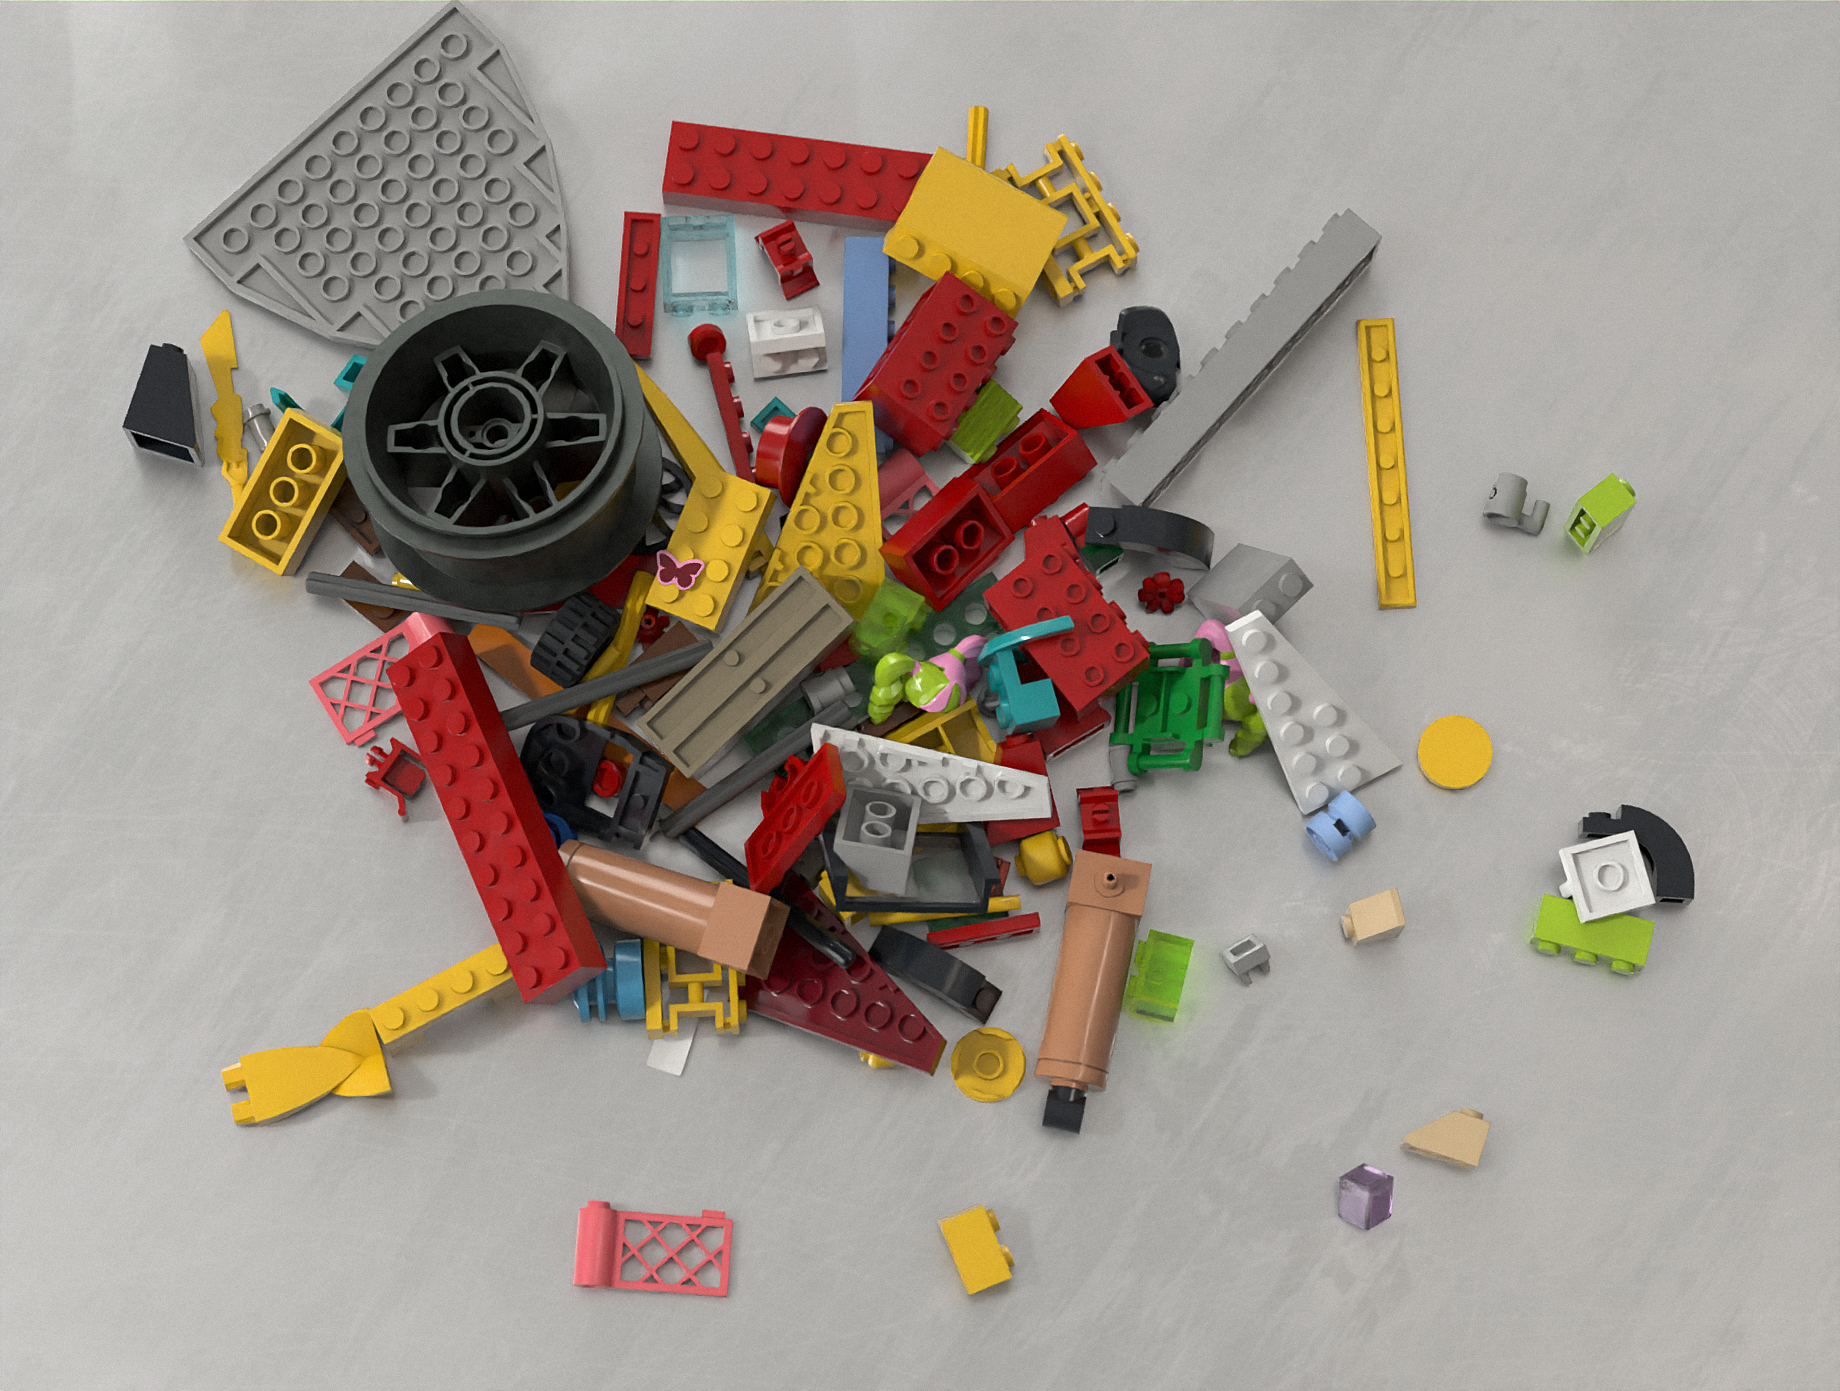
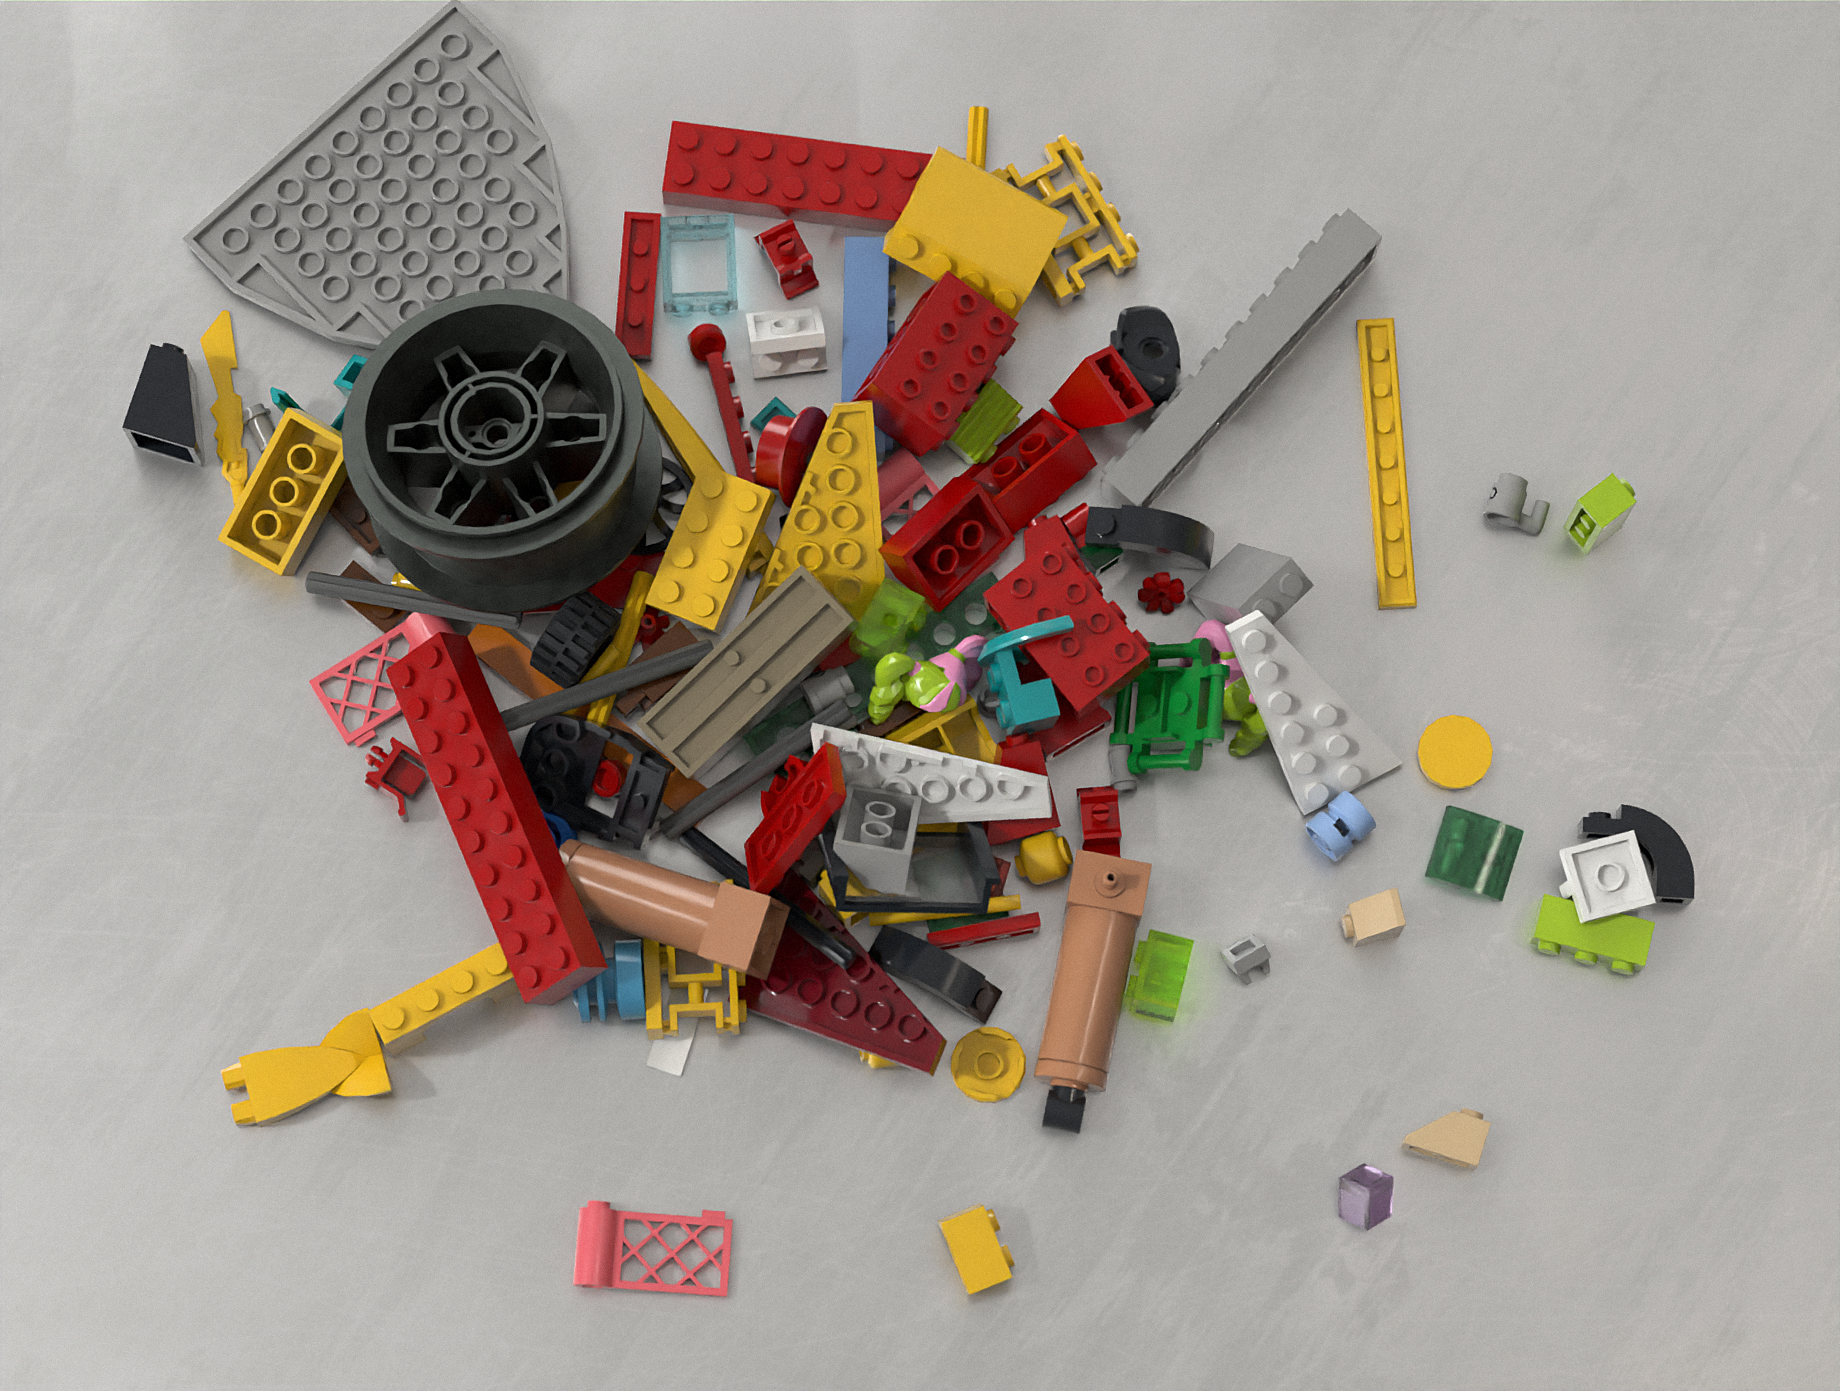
(672, 571): dark red sticker -> none
(1474, 853): none -> clear green slope

